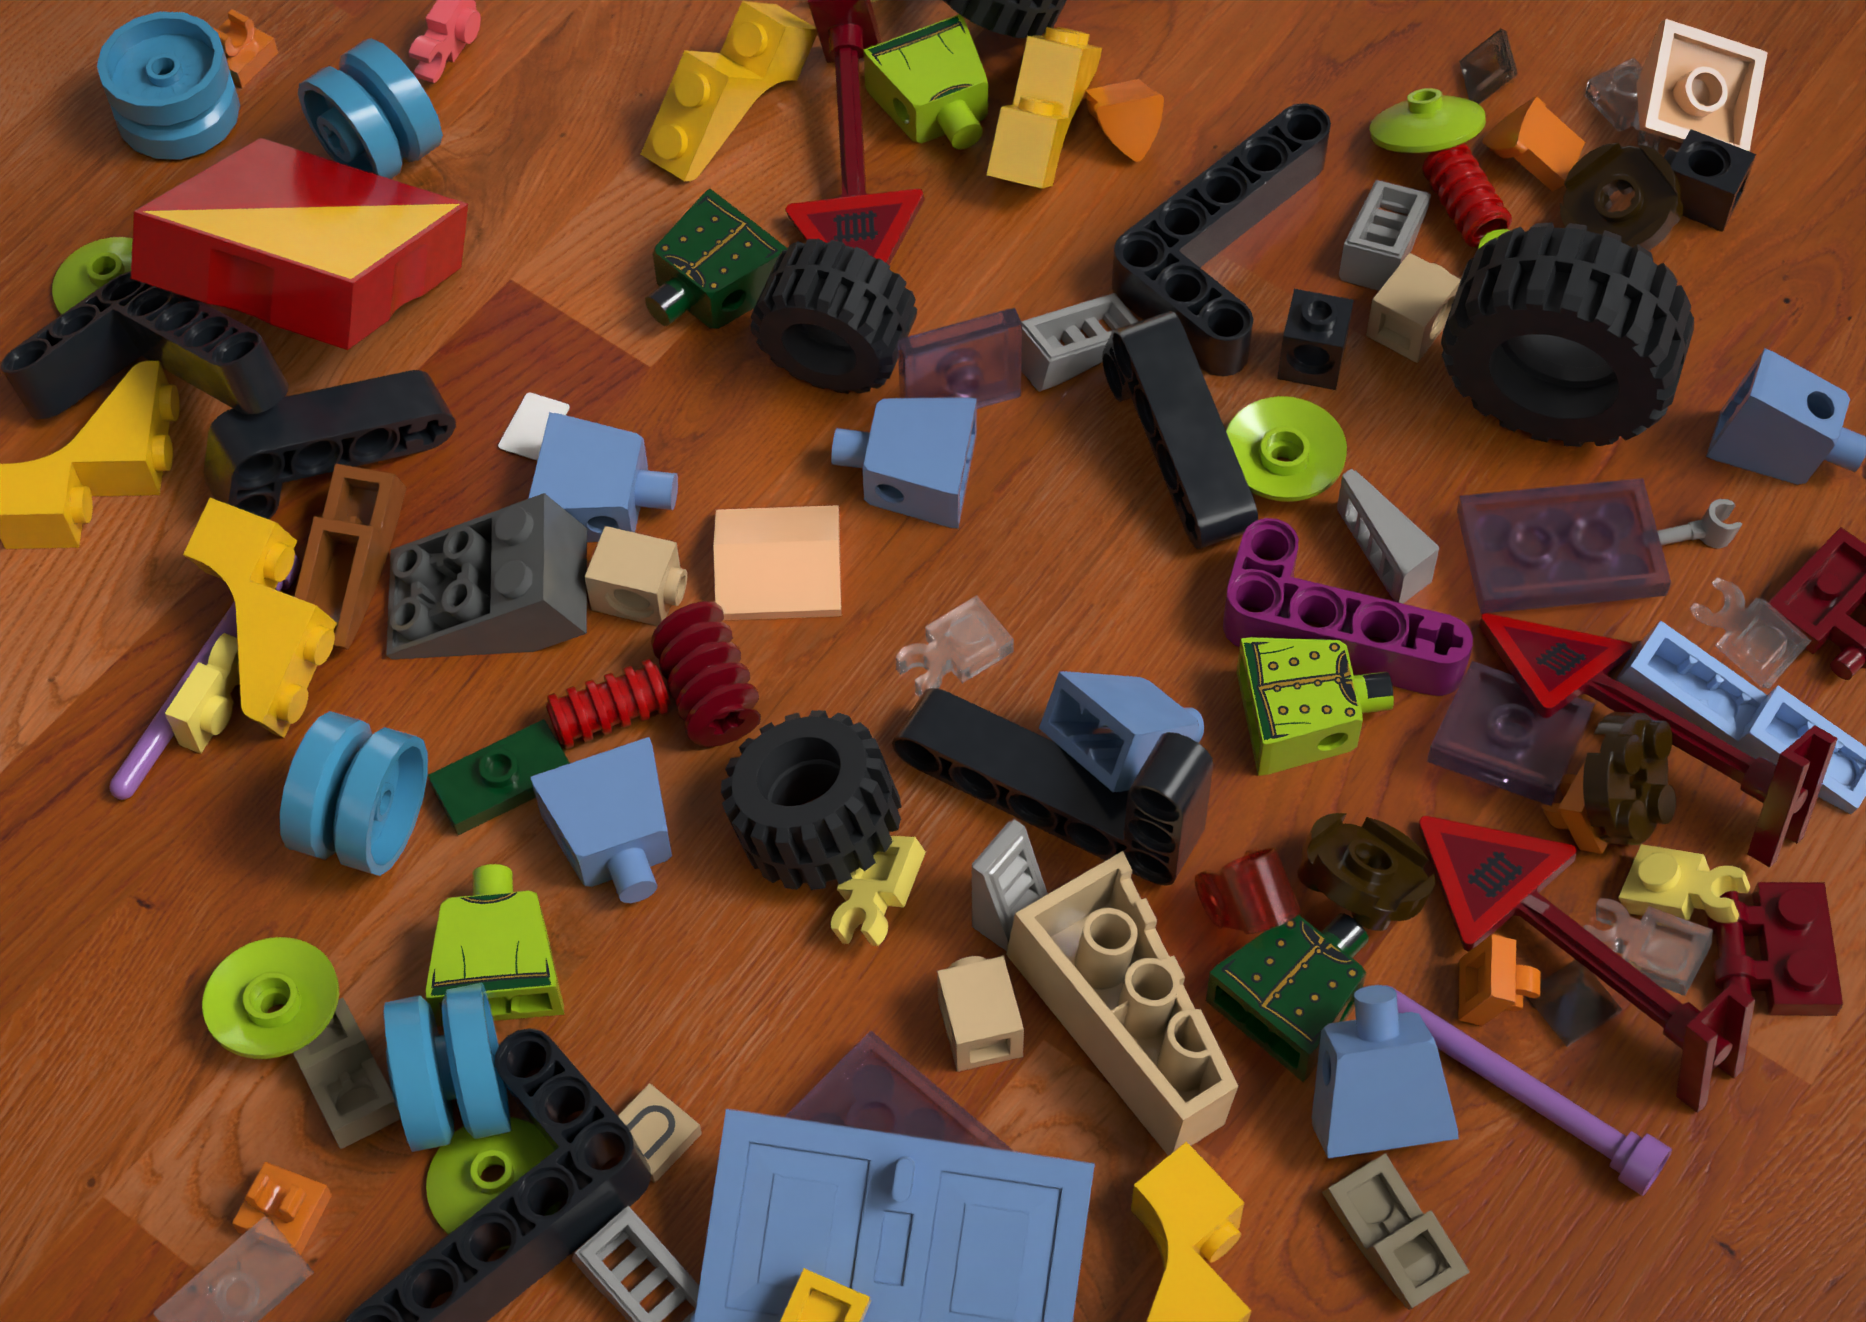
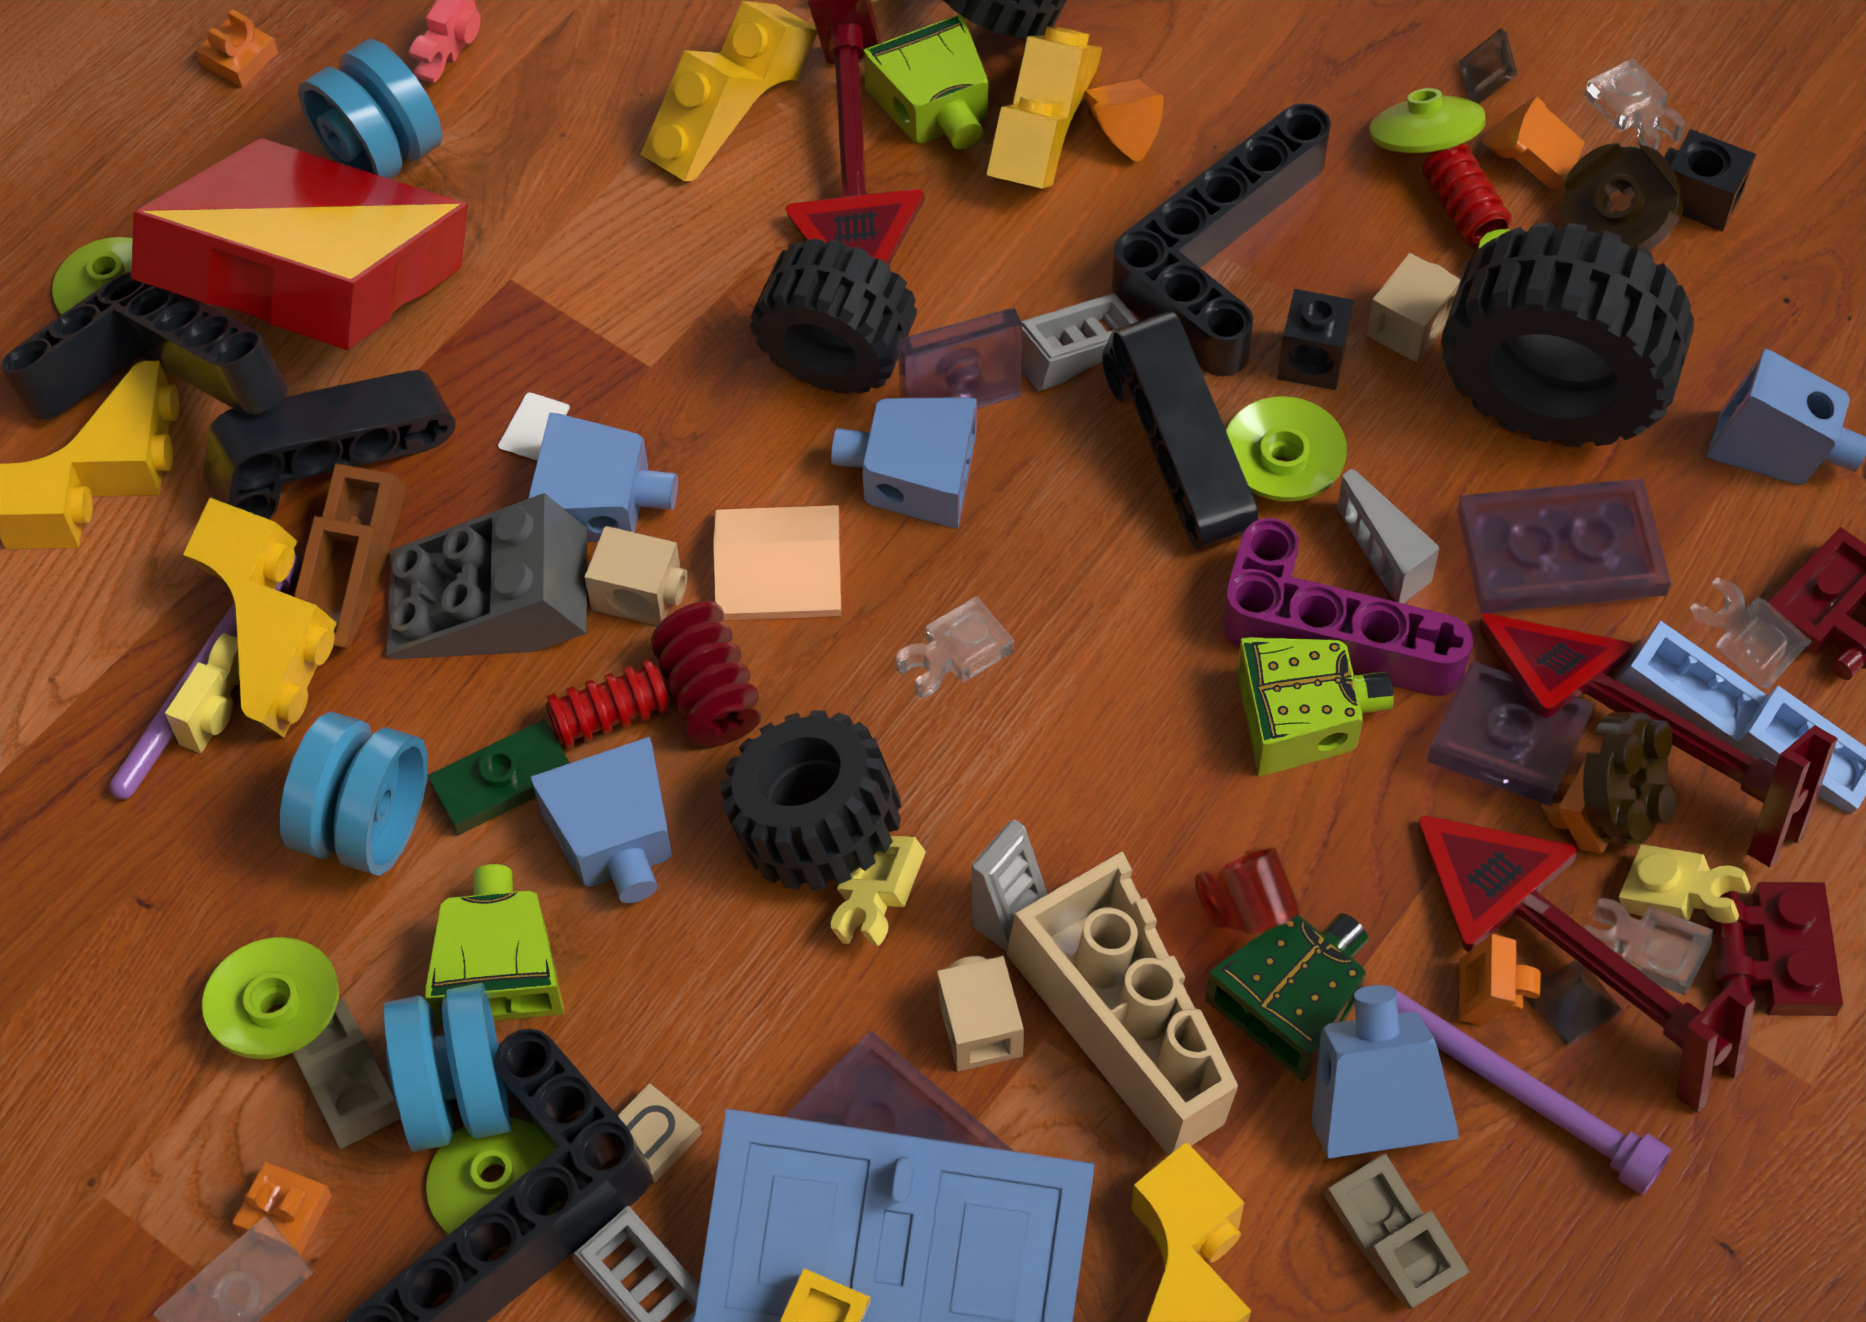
(169, 85): dark azure wheel -> none
(711, 264): dark green torso -> none
(1046, 787): black beam -> none
(1113, 723): medium blue torso -> none
(1366, 870): dark brown plate -> none
(1380, 237): light grey slope -> none
(1699, 85): light nougat slope -> none
(1708, 529): light grey hand -> none

